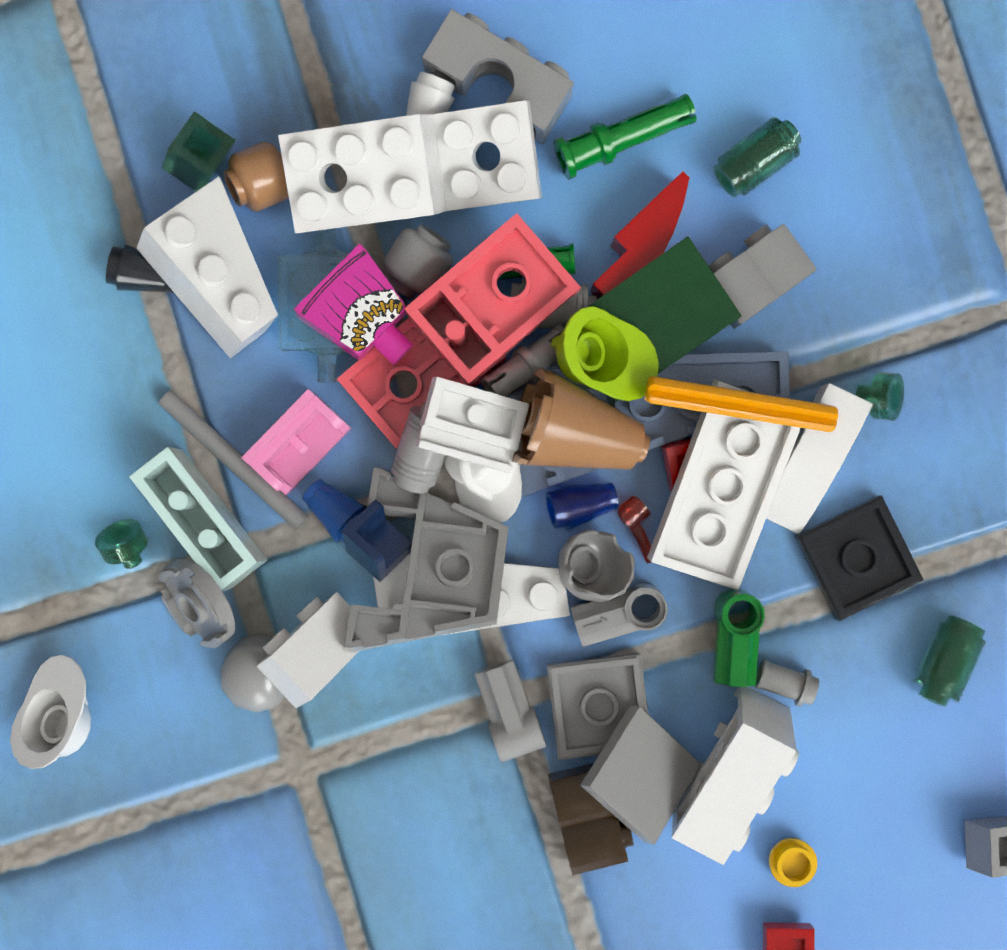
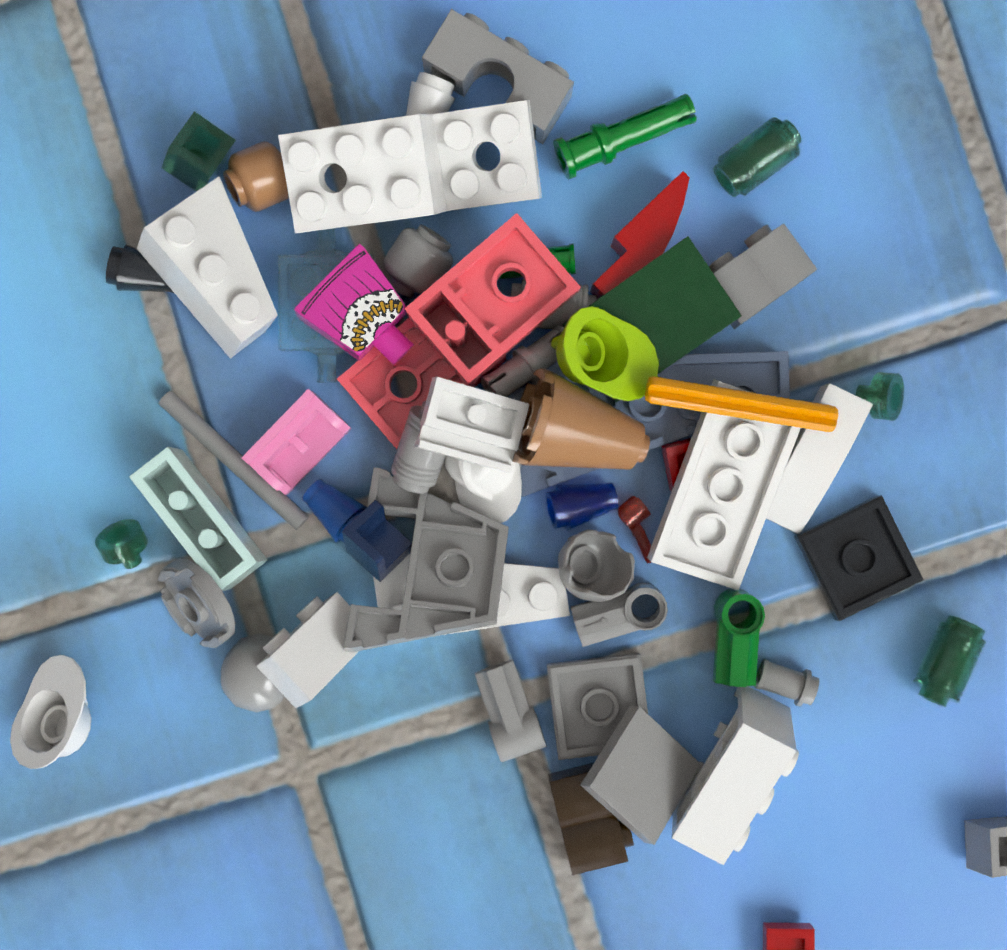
(792, 862): yellow plate -> none

